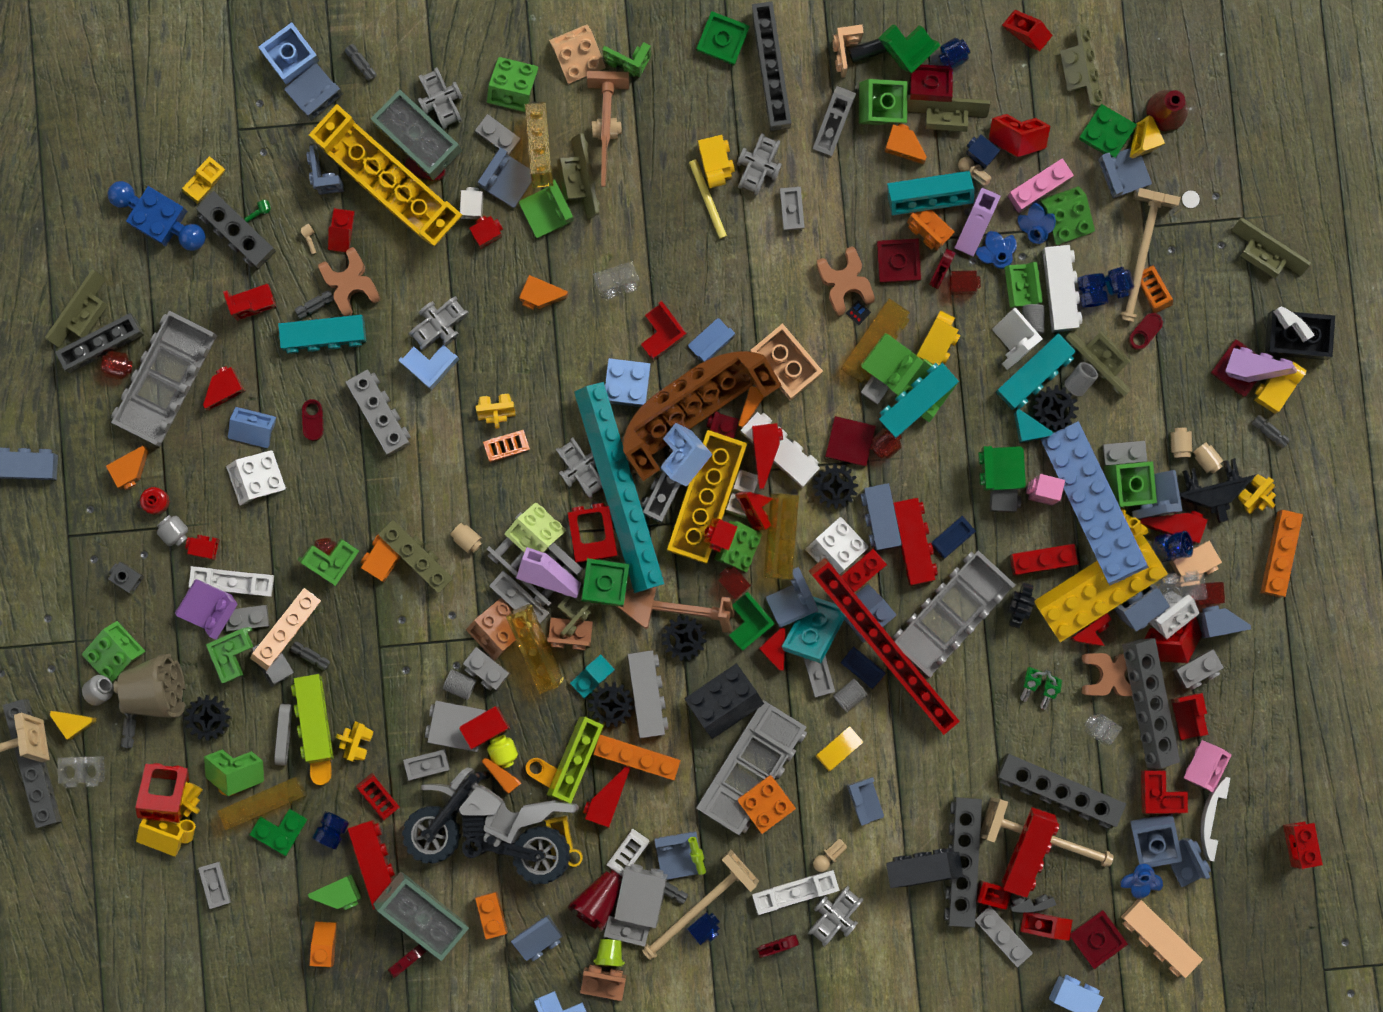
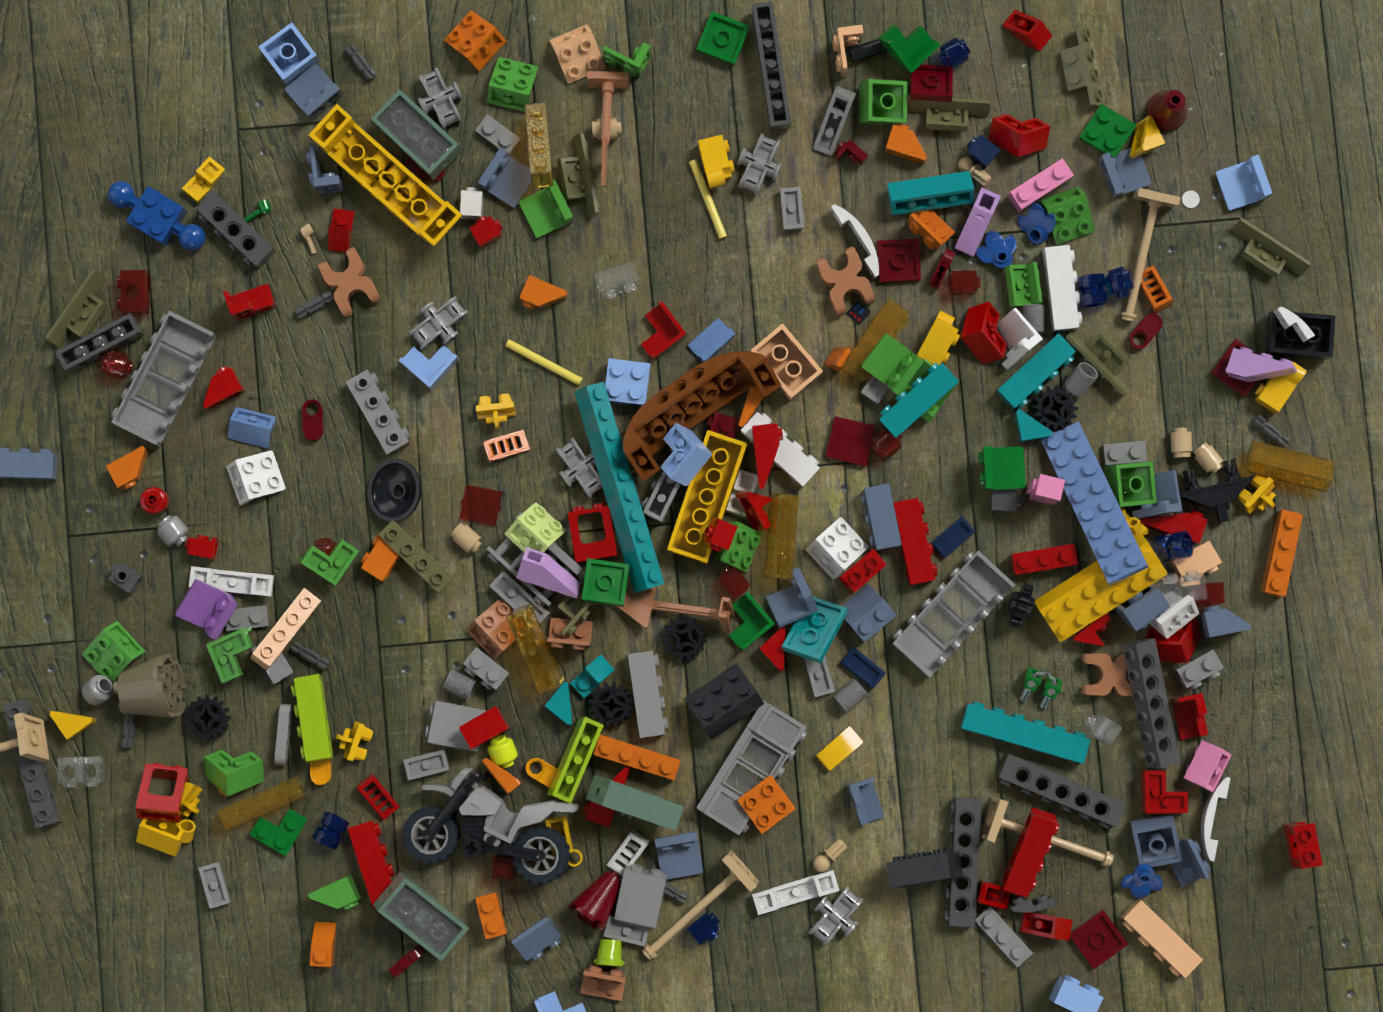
(140, 303): none -> clear red brick
(322, 333): teal brick -> none
(387, 486): none -> black dish
(475, 40): none -> orange bracket
(481, 505): none -> clear red piece
(503, 868): none -> clear red brick
(543, 362): none -> light yellow bar
(561, 704): none -> teal slope
(634, 802): none -> sand green brick
(697, 855): lime bar -> none
(778, 946): dark red piece -> none
(826, 486): black gear -> none
(838, 358): none -> orange slope
(844, 217): none -> white slope
(854, 152): none -> dark red bracket
(884, 646): red brick -> none
(981, 334): none -> red panel
(1025, 733): none -> teal brick
(1244, 183): none -> light blue bracket
(1289, 466): none -> clear yellow brick

